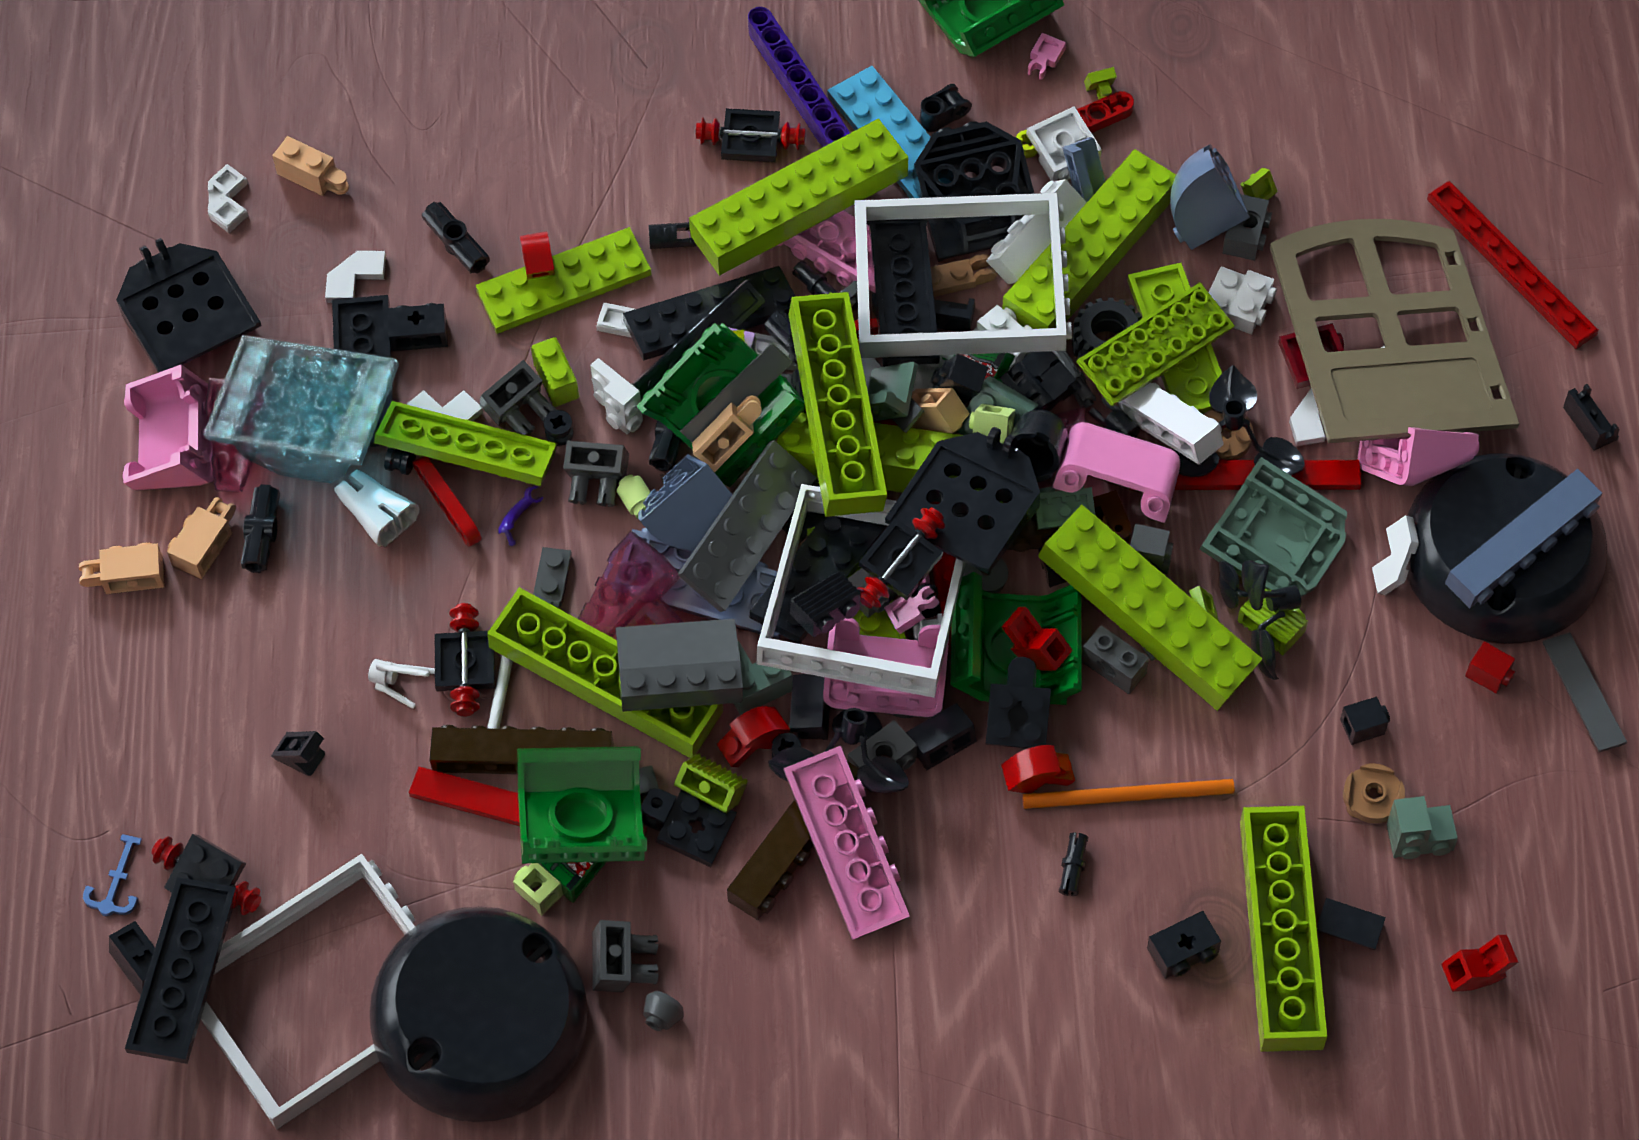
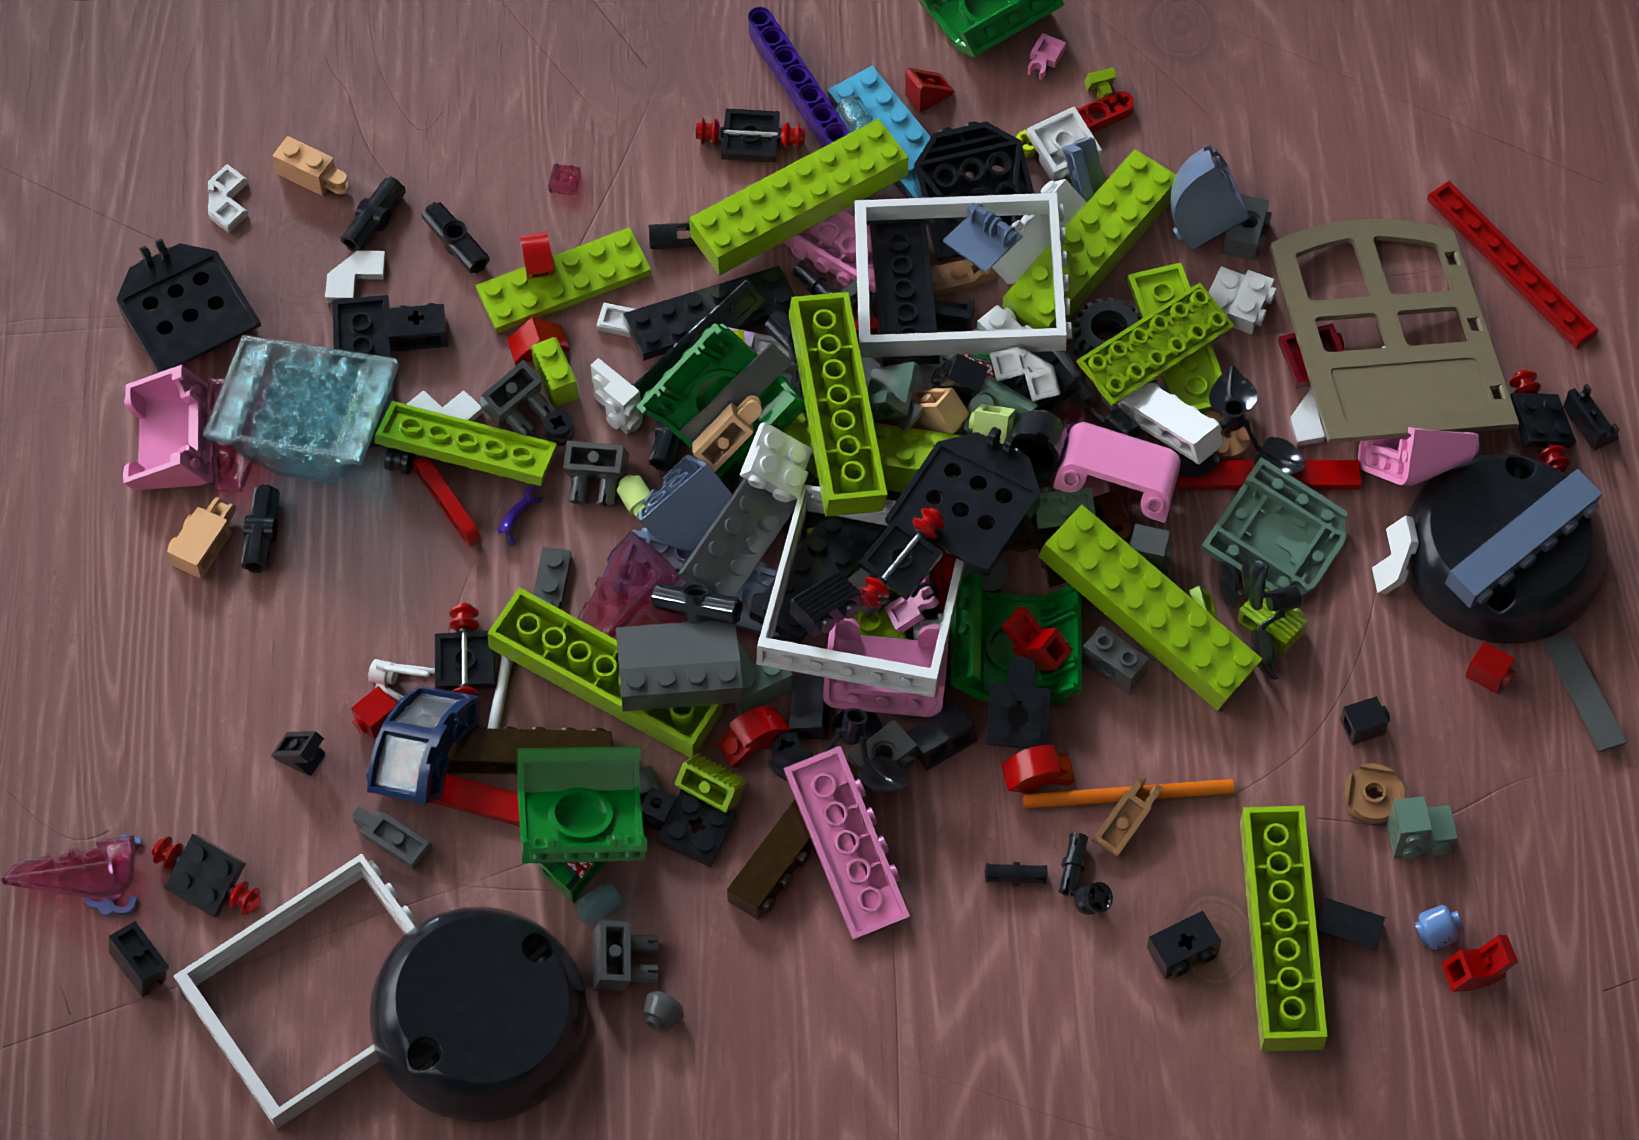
(85, 874): none -> clear pink wedge
(125, 569): light nougat brick -> none
(181, 970): black plate -> none
(372, 712): none -> red brick
(373, 214): none -> black piece
(377, 507): white piece -> none
(392, 837): none -> dark grey hinge
(415, 742): none -> dark blue window
(531, 333): none -> red slope
(534, 876): yellowish green brick -> none
(564, 179): none -> clear pink tile
(598, 904): none -> clear light blue brick
(697, 603): none -> black piece
(776, 463): none -> white plate
(853, 113): none -> clear light blue brick
(926, 88): none -> red slope
(943, 108): black piece -> none
(982, 237): none -> sand blue hinge
(1016, 873): none -> black pin
(1038, 373): none -> white tile
(1100, 902): none -> black wheel
(1125, 818): none -> medium nougat hinge
(1260, 185): lime tile -> none
(1438, 927): none -> medium blue head
(1541, 420): none -> black plate

